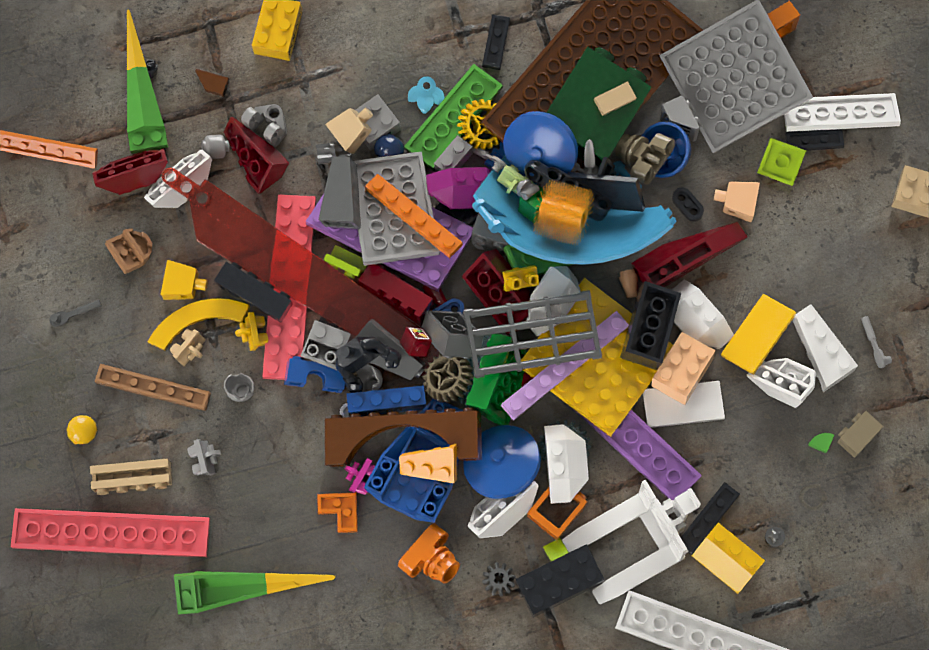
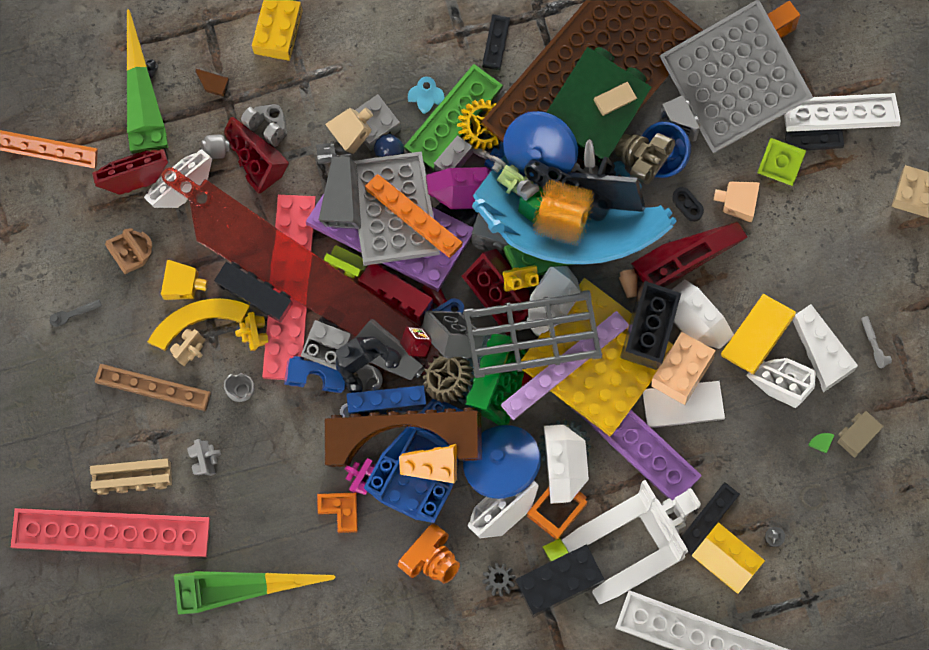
(81, 429): yellow hair -> none

